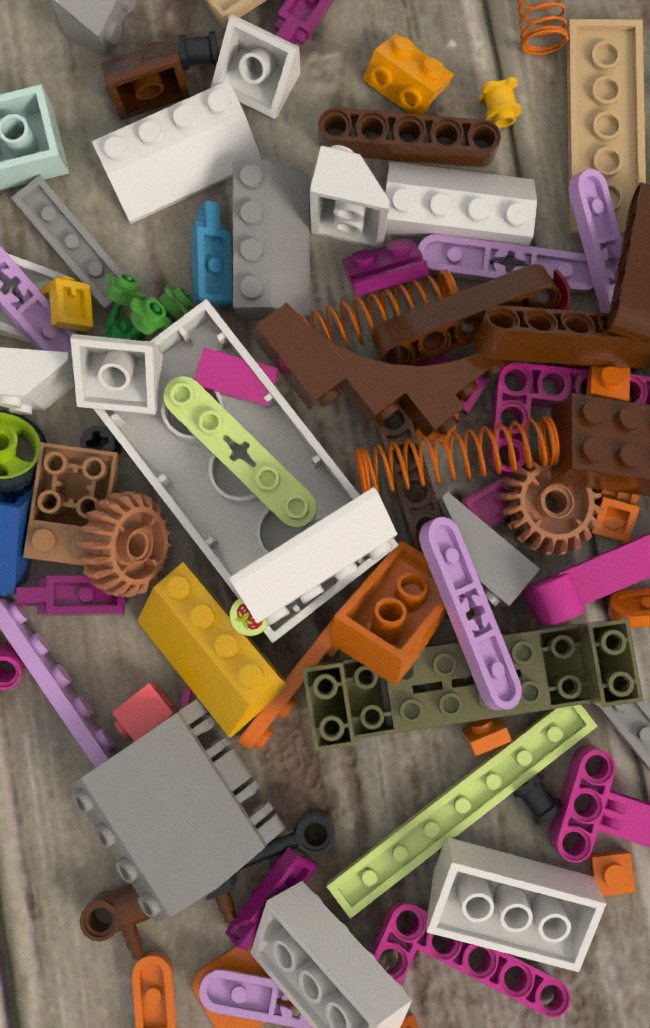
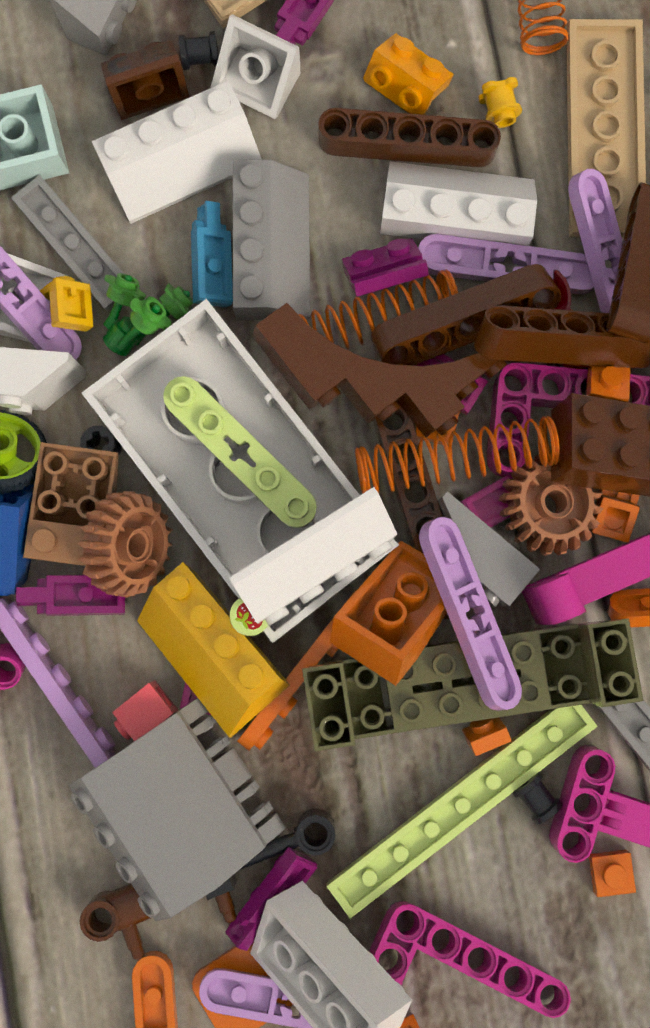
(116, 373): white slope -> none
(233, 377): dark pink tile -> none
(347, 199): white slope -> none
(513, 904): white slope -> none

